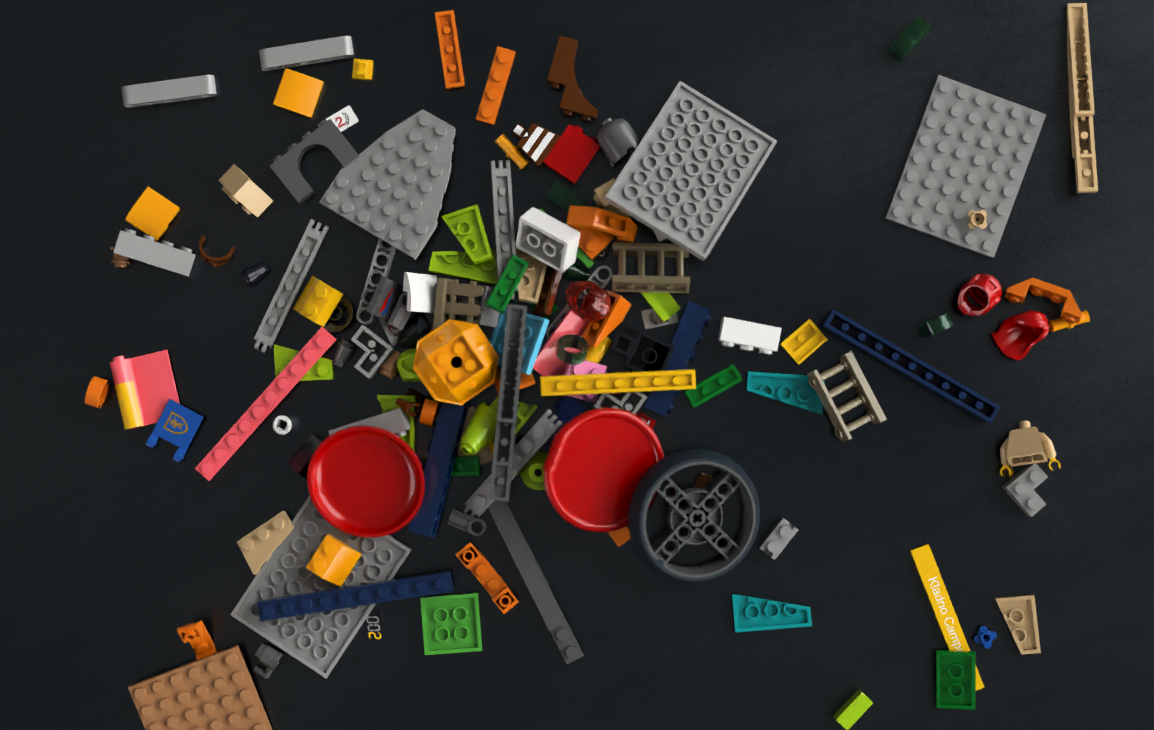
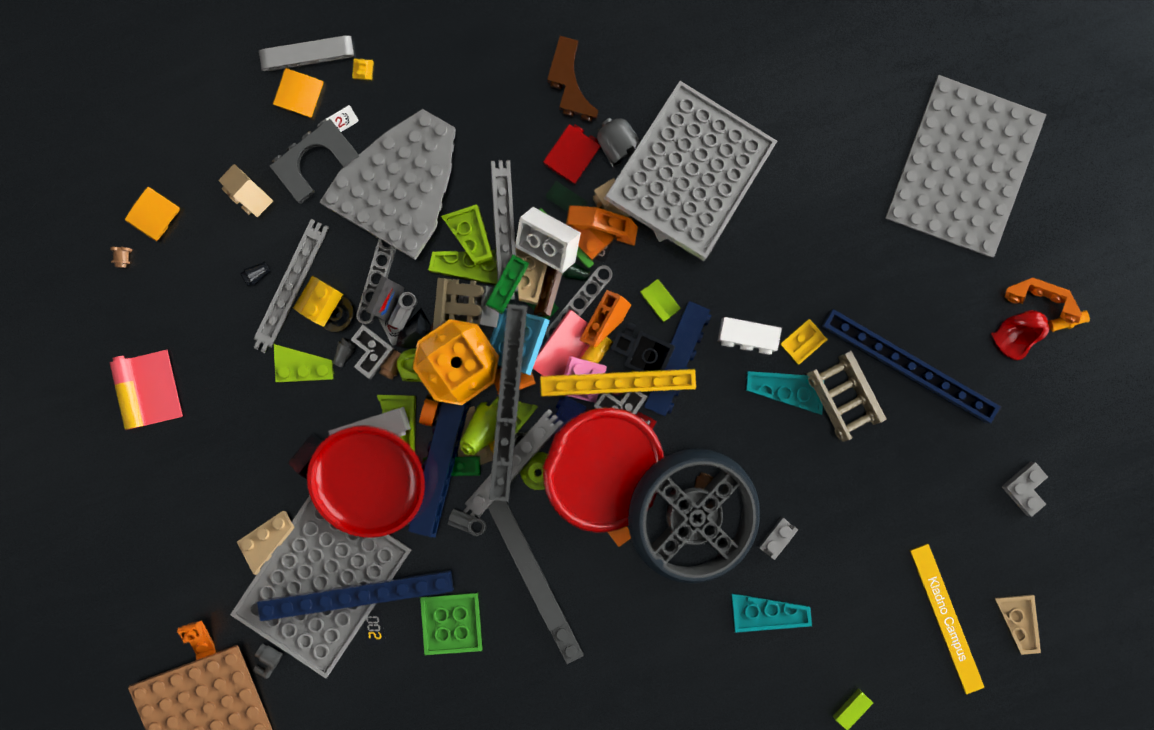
(96, 392): orange piece -> none
(154, 253): light grey brick -> none
(169, 91): light grey beam -> none
(176, 426): blue flag -> none
(212, 260): reddish brown helmet -> none
(265, 403): coral plate -> none
(277, 425): white cone -> none
(333, 560): light orange slope -> none
(407, 405): reddish brown helmet -> none
(421, 292): white slope -> none
(449, 49): orange plate -> none
(488, 577): orange slope -> none
(495, 85): orange plate -> none
(512, 151): light orange pin -> none
(535, 142): torso -> none
(572, 341): piece -> none
(595, 304): clear red helmet -> none
(645, 283): dark tan fence -> none
(651, 319): white sticker -> none
(713, 385): green tile -> none
(911, 37): clear green brick -> none
(937, 324): clear green piece -> none
(956, 679): green tile -> none
(978, 214): tan plate -> none
(979, 638): blue plate -> none
(984, 290): red helmet -> none
(1026, 447): tan torso -> none
(1081, 98): tan slope -> none

